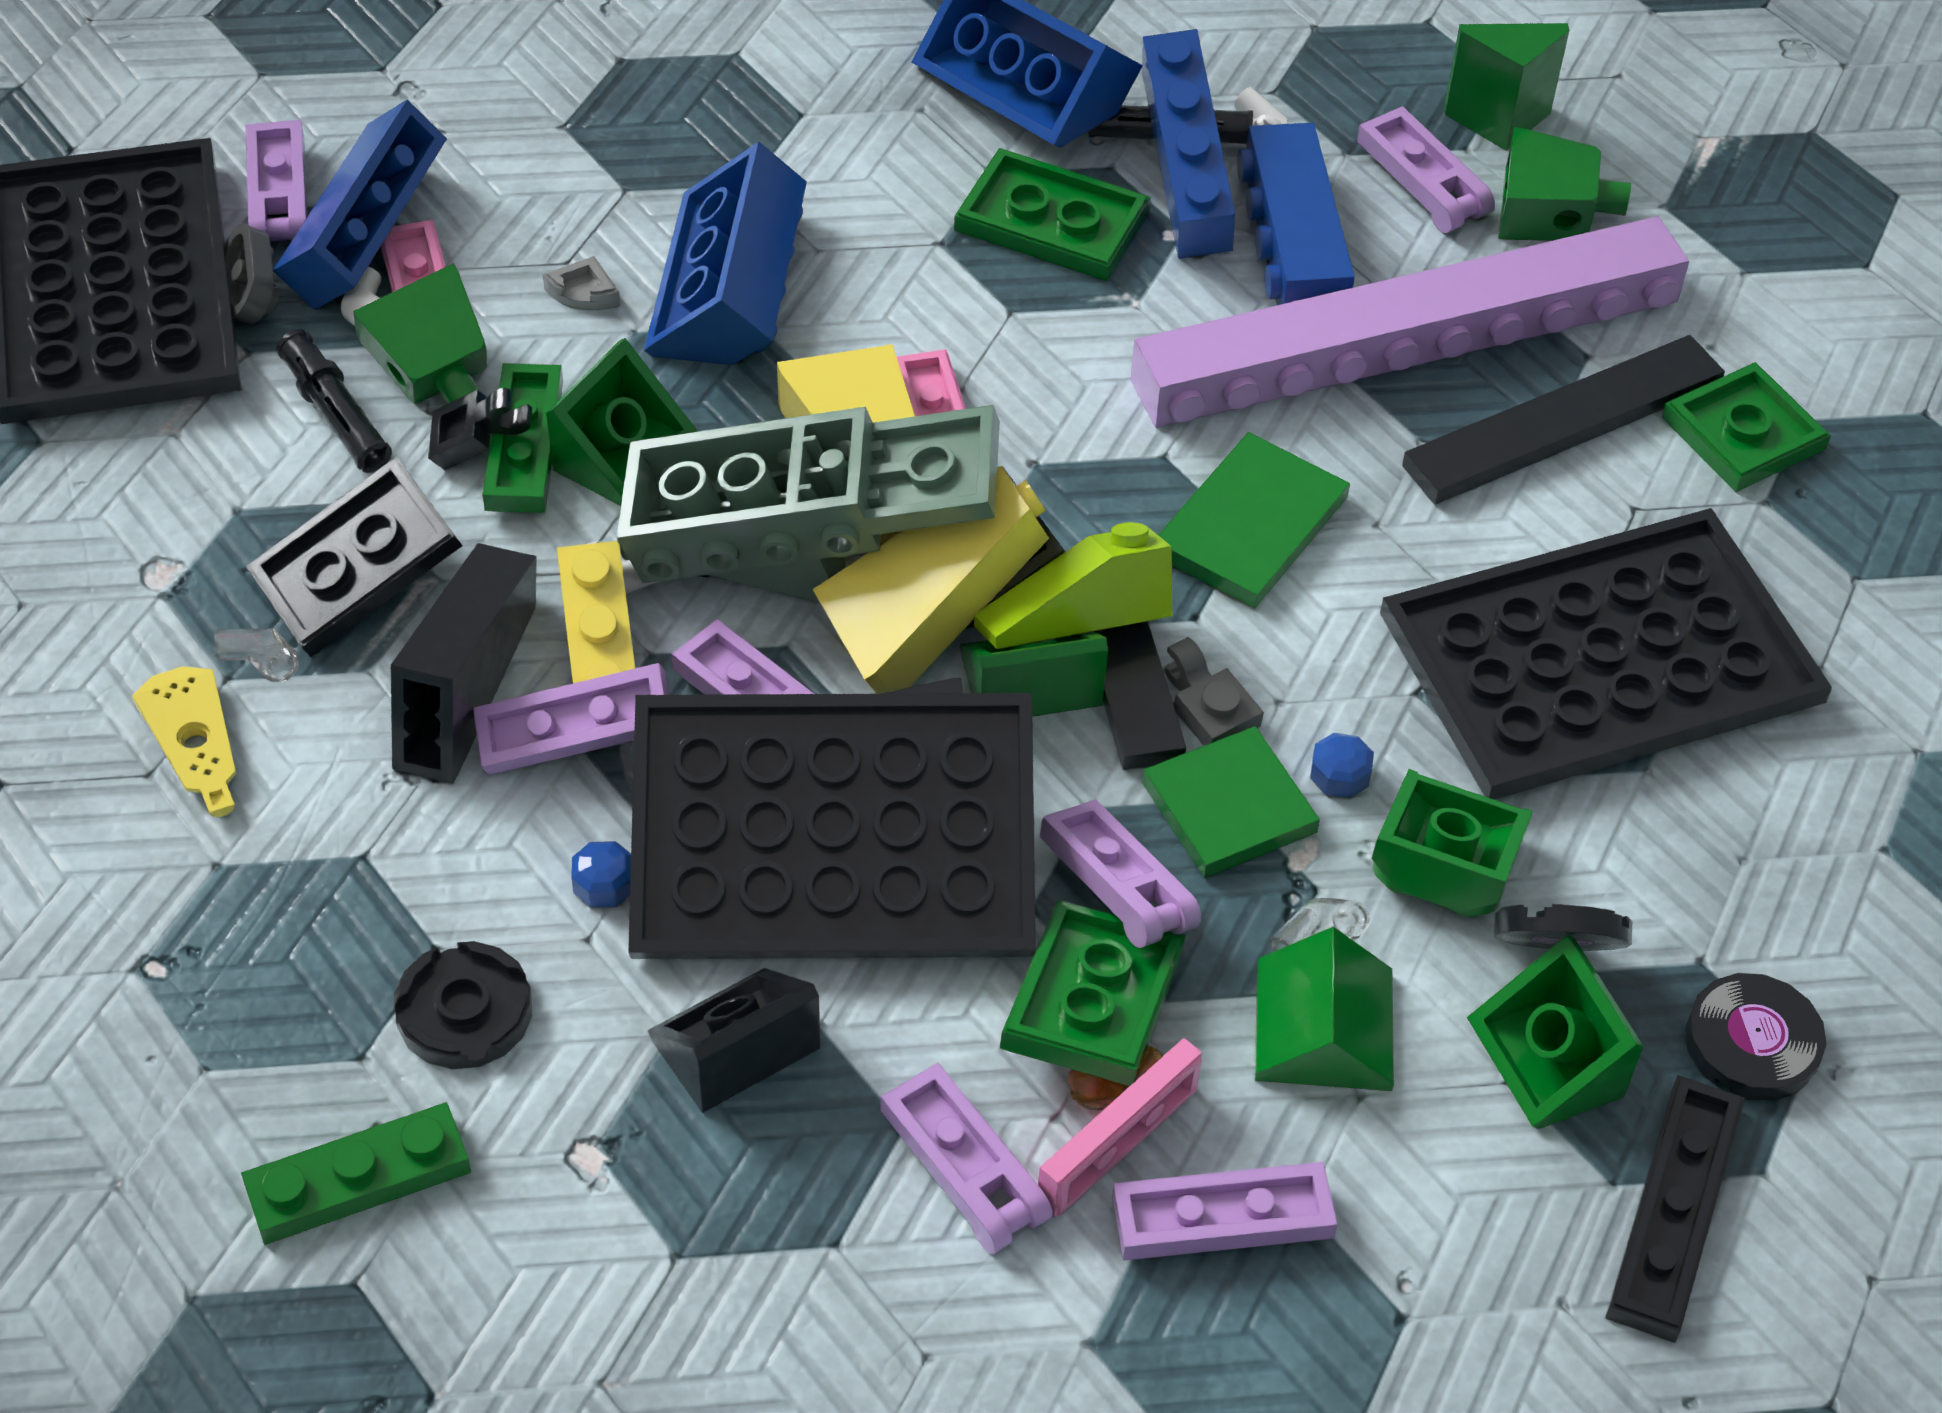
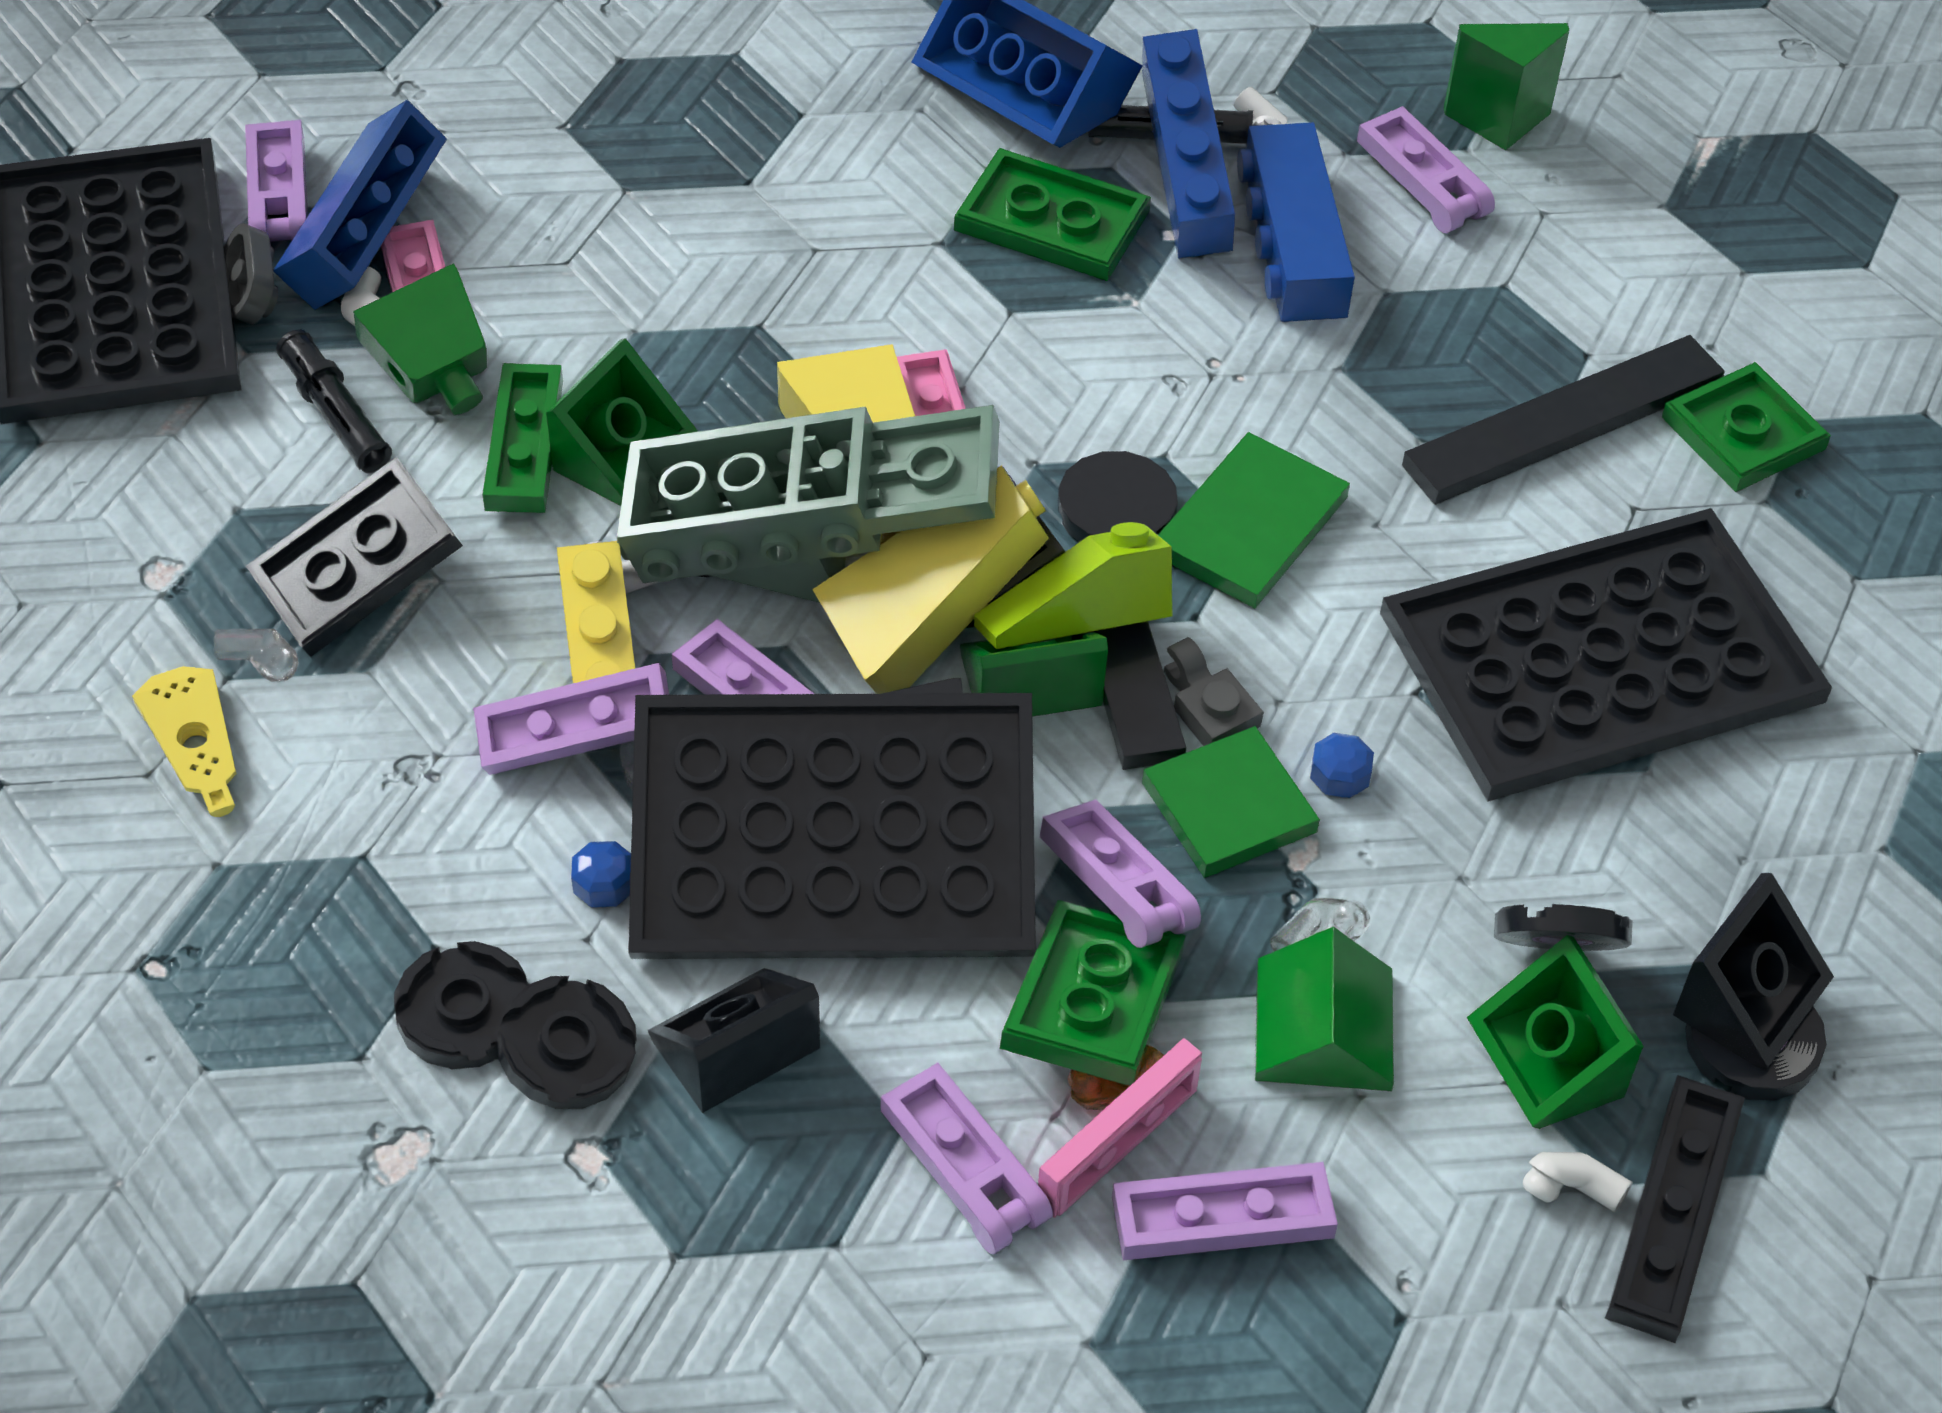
(355, 1173): green plate -> none
(459, 660): black slope -> none
(465, 425): black plate -> none
(566, 1042): none -> black tile
(582, 286): light grey tile -> none
(728, 262): blue slope -> none
(1115, 490): none -> black tile
(1406, 321): lavender brick -> none
(1448, 845): green slope -> none
(1555, 188): green torso -> none
(1578, 1171): none -> white arm
(1755, 977): none -> black slope

